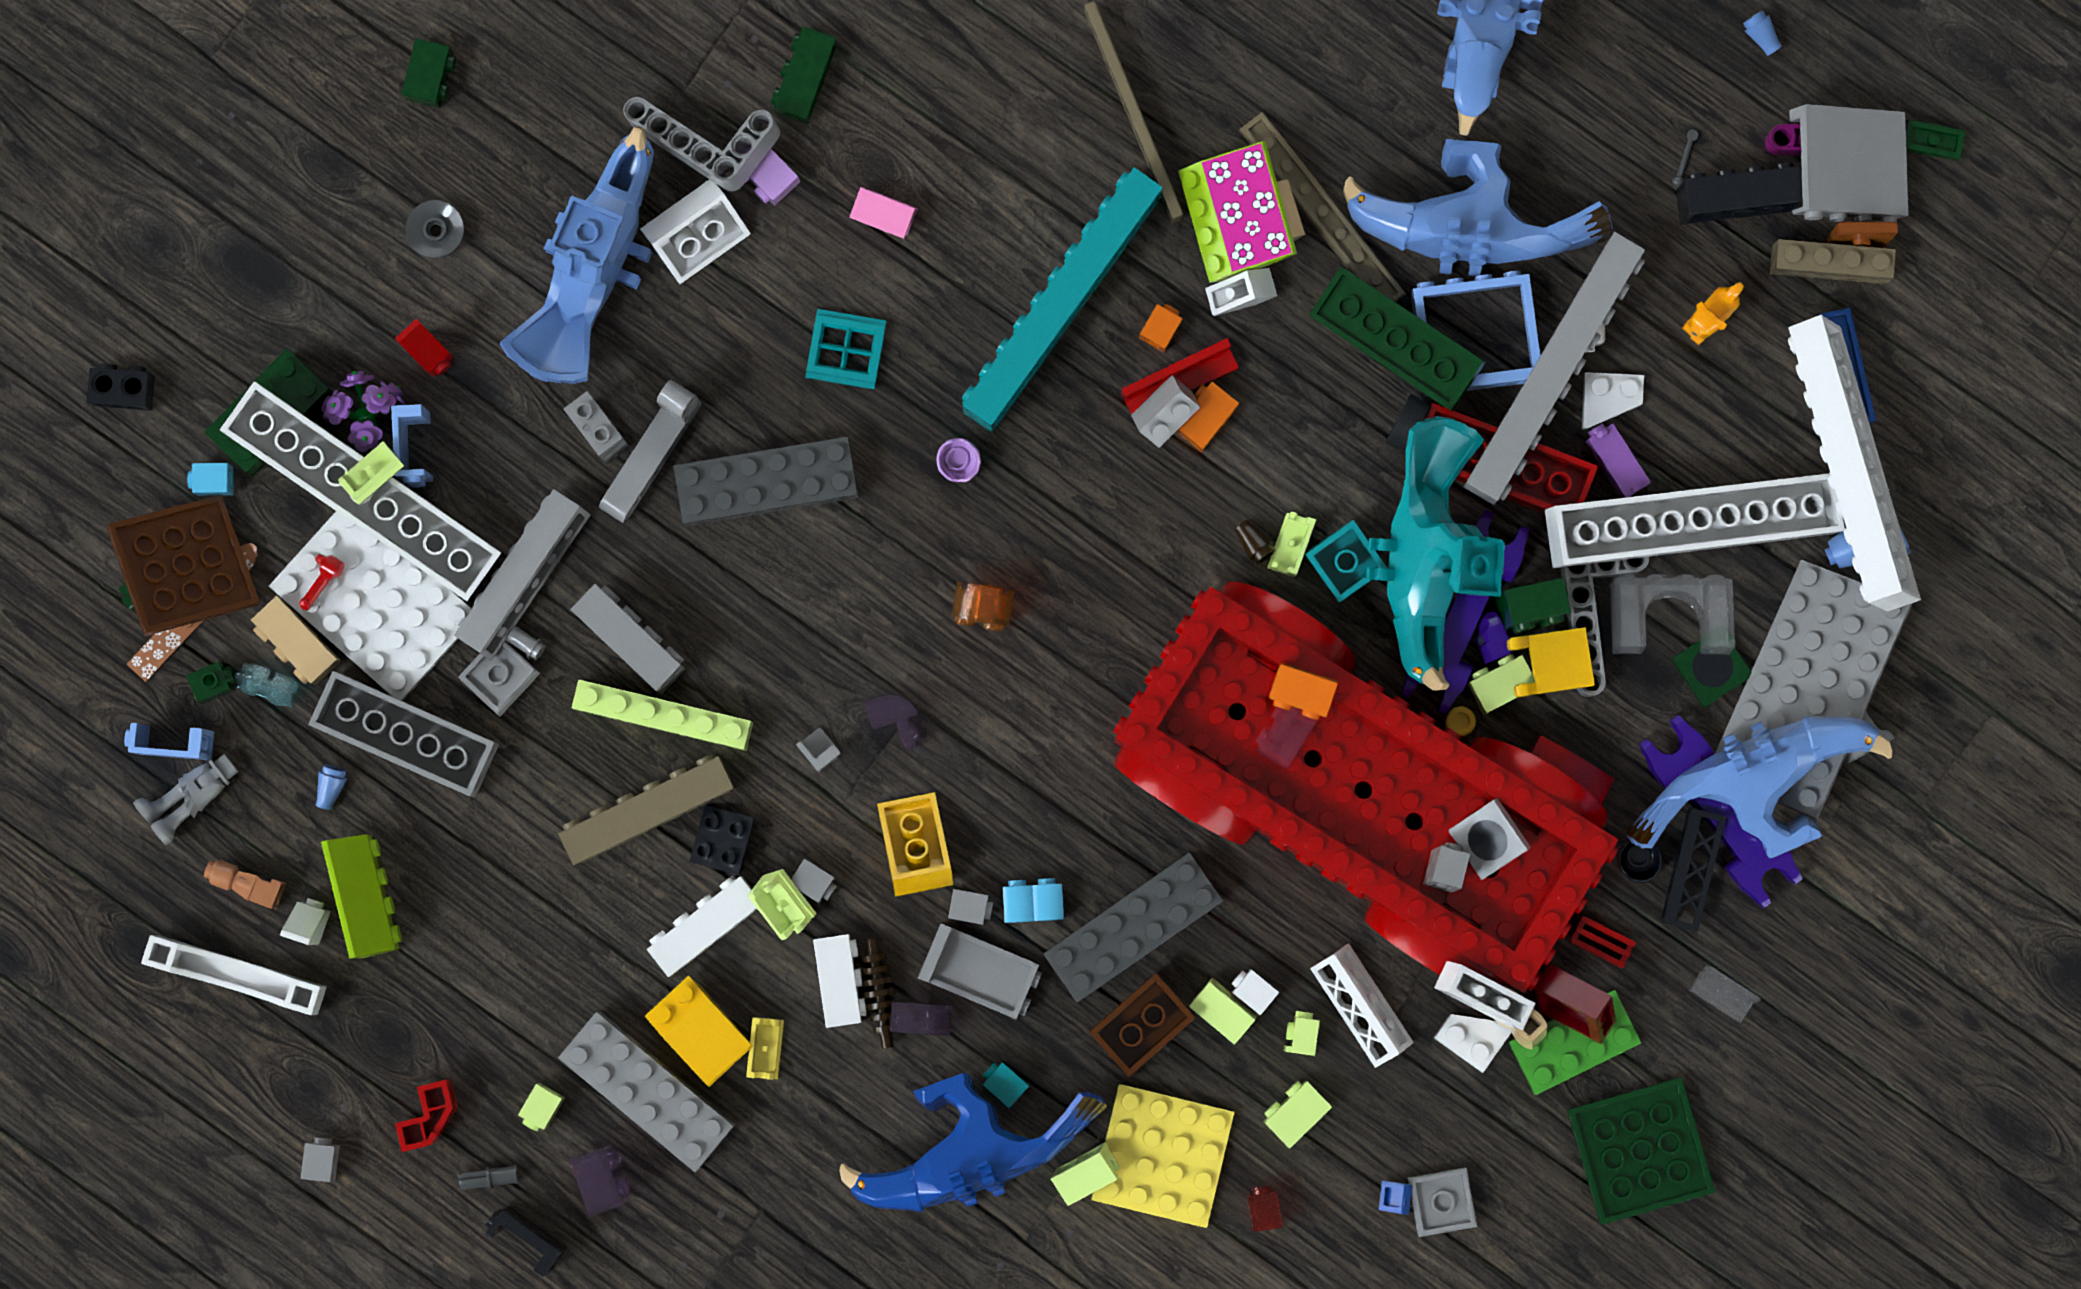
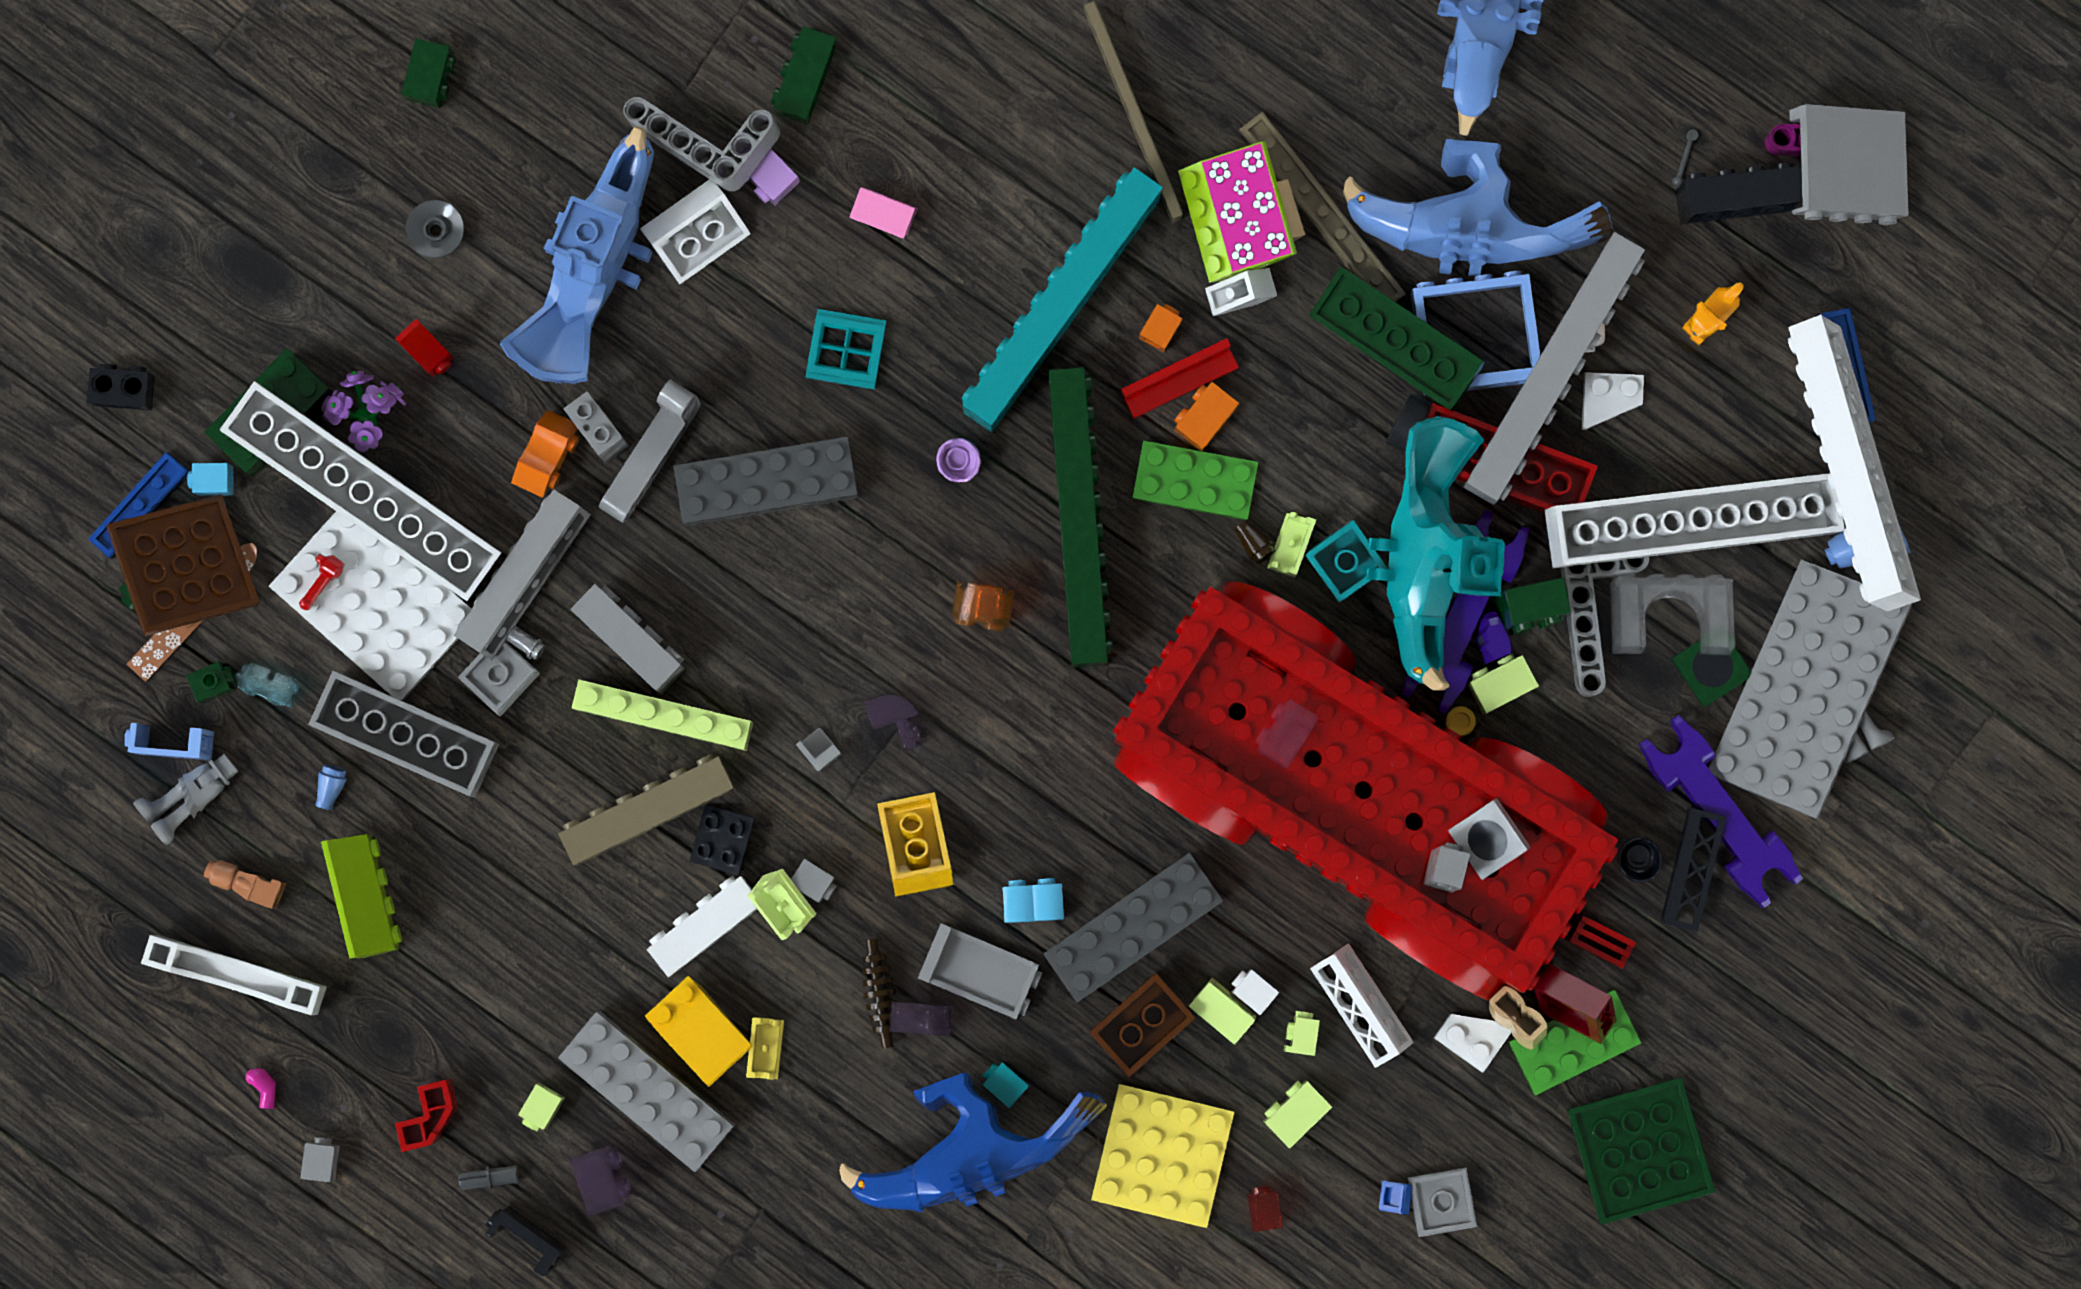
(143, 498): none -> blue tile
(265, 1084): none -> dark pink arm
(295, 641): tan brick -> none
(306, 922): white slope -> none
(371, 473): yellowish green hinge -> none
(401, 417): light blue panel -> none
(545, 454): none -> orange brick
(839, 980): white brick -> none
(970, 907): light grey brick -> none
(1078, 517): none -> dark green brick
(1086, 1174): yellowish green hinge -> none
(1165, 411): light grey brick -> none
(1195, 480): none -> bright green plate
(1302, 690): orange brick -> none
(1484, 995): white brick -> none
(1557, 659): yellow flag -> none
(1584, 773): red slope -> none
(1616, 460): medium lavender brick -> none
(1723, 993): clear panel -> none
(1757, 774): medium blue animal -> none
(1762, 31): medium blue cone -> none
(1832, 261): dark tan brick -> none
(1863, 234): dark orange plate -> none
(1934, 140): dark green plate -> none

